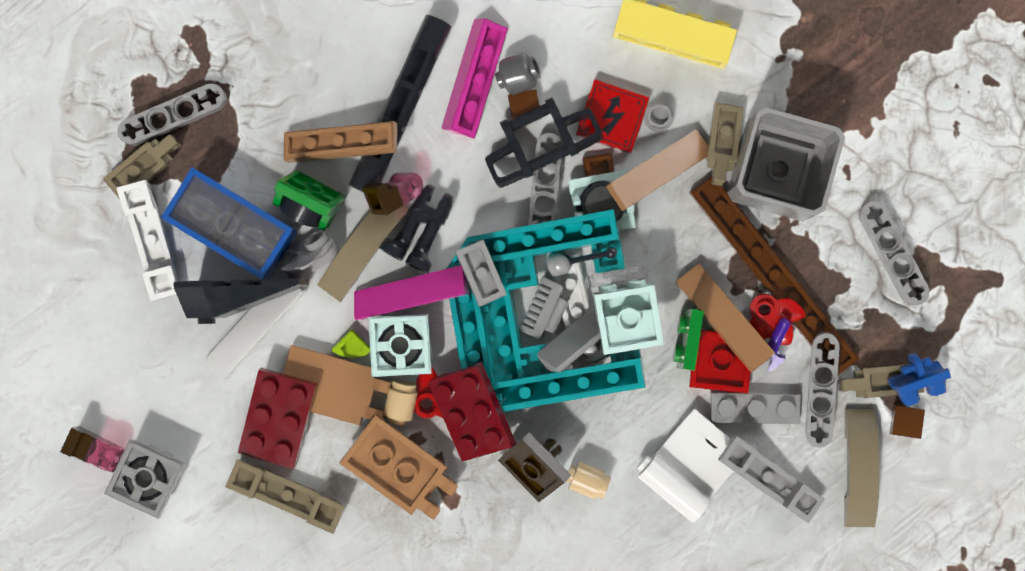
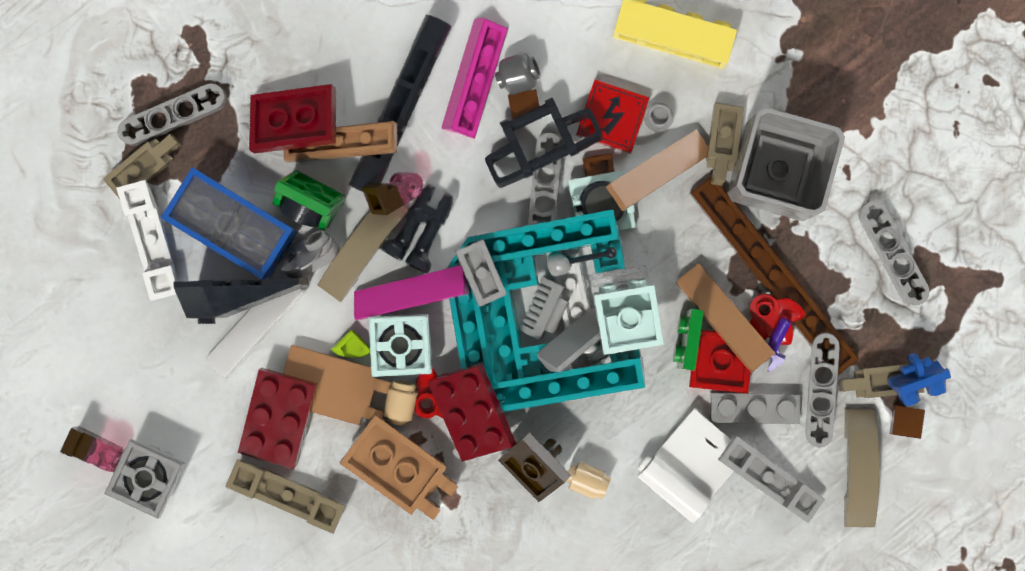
(292, 119): none -> dark red plate

